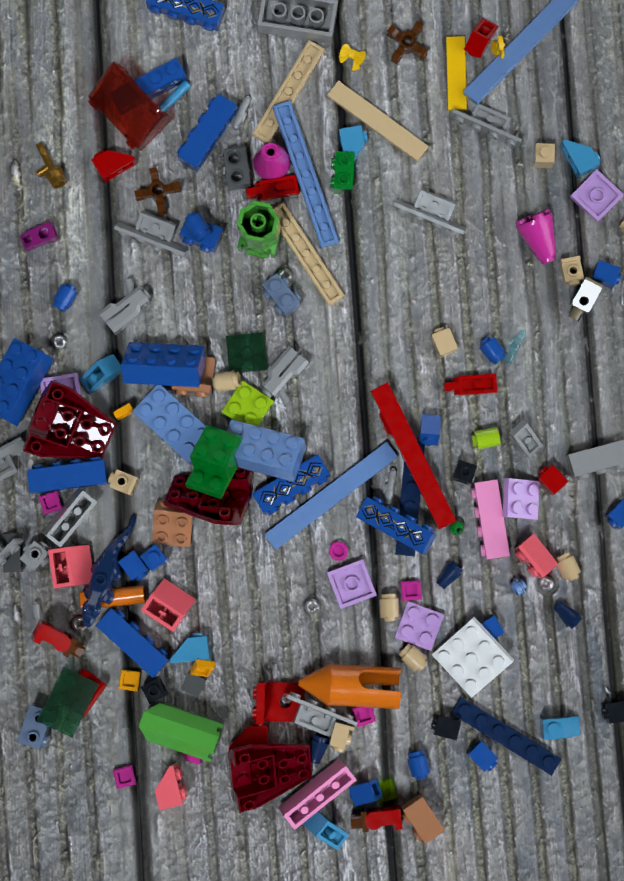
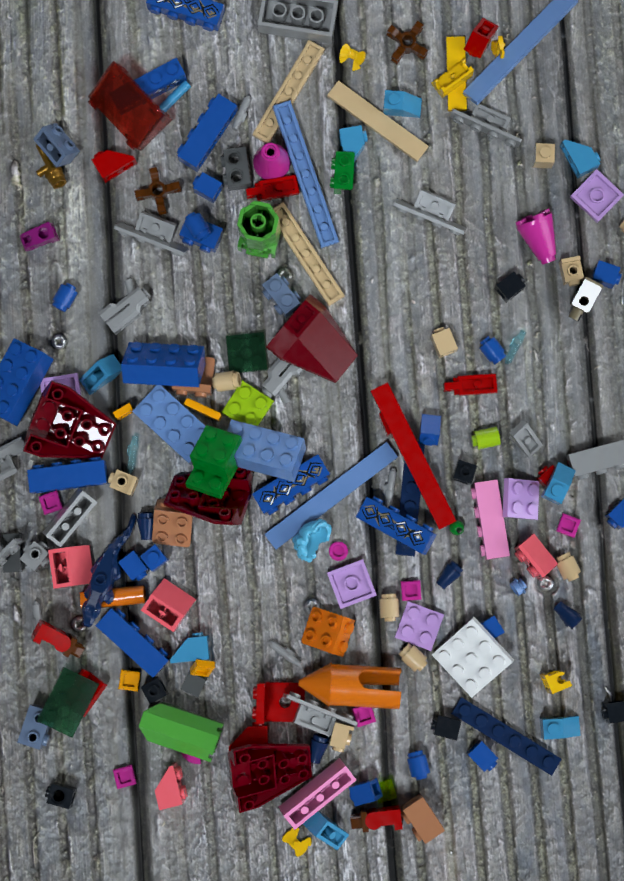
(56, 145): none -> sand blue brick
(69, 793): none -> black brick
(132, 453): none -> clear light blue piece
(145, 524): none -> dark blue cone
(204, 410): none -> light orange tile
(207, 187): none -> blue brick
(285, 652): none -> light grey piece
(291, 838): none -> yellow piece
(309, 538): none -> medium azure hair
(313, 342): none -> dark red wedge
(328, 631): none -> orange bracket
(401, 104): none -> dark azure slope
(452, 78): none -> yellow hinge
(510, 286): none -> black brick
(553, 682): none -> yellow hinge
(558, 484): none -> dark azure slope
(568, 525): none -> dark pink tile

